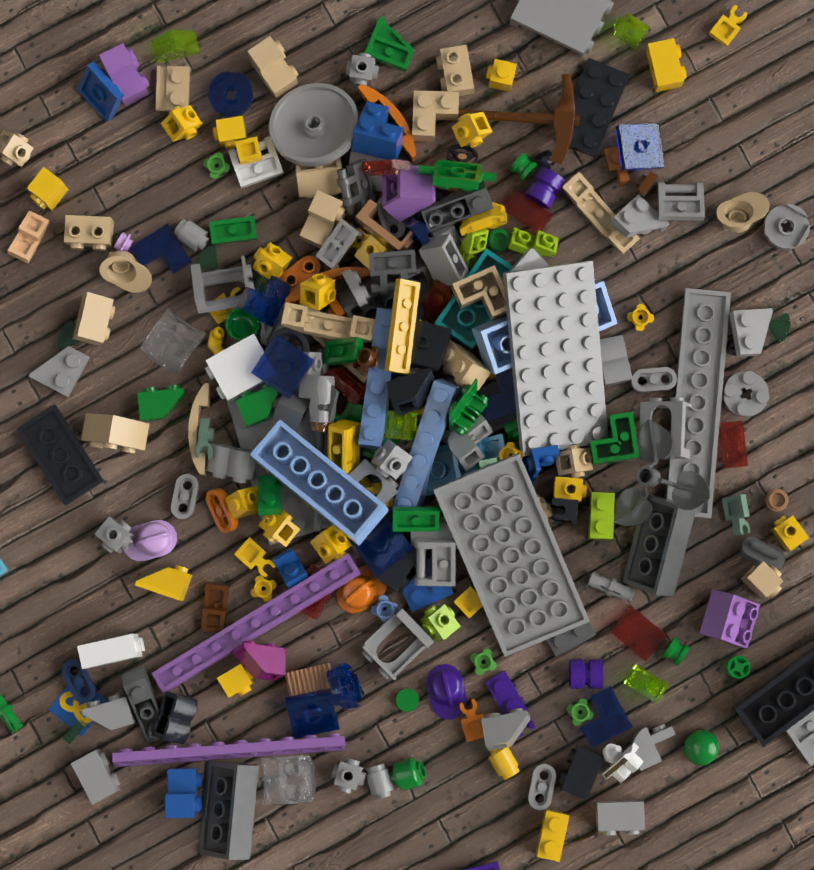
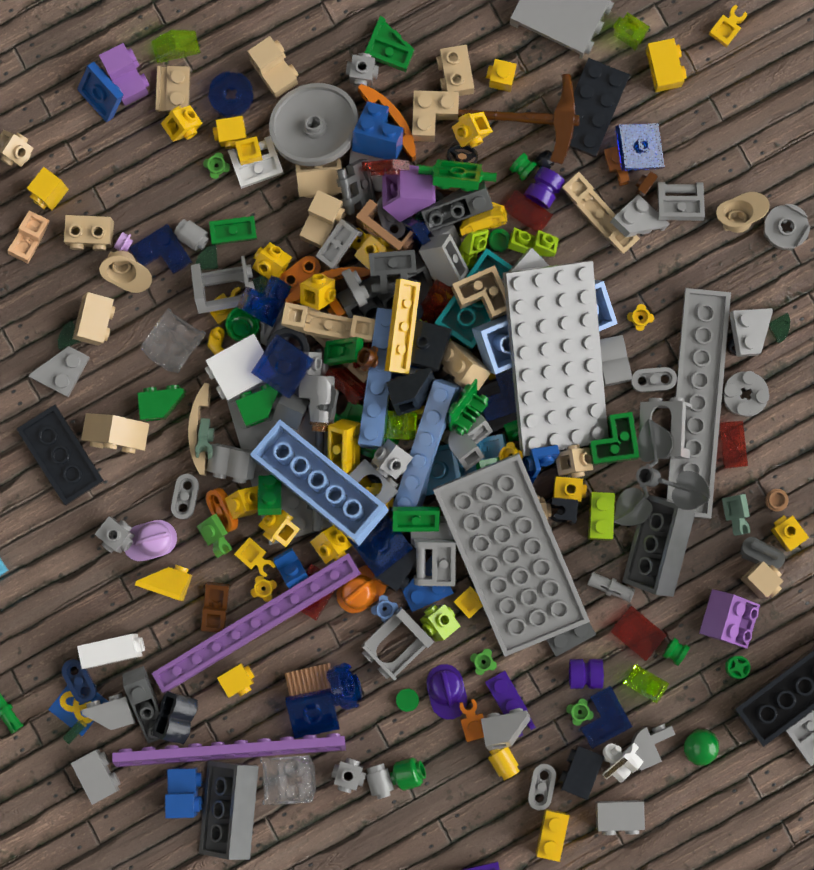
(214, 533): none -> bright green plate
(262, 661): magenta slope -> none

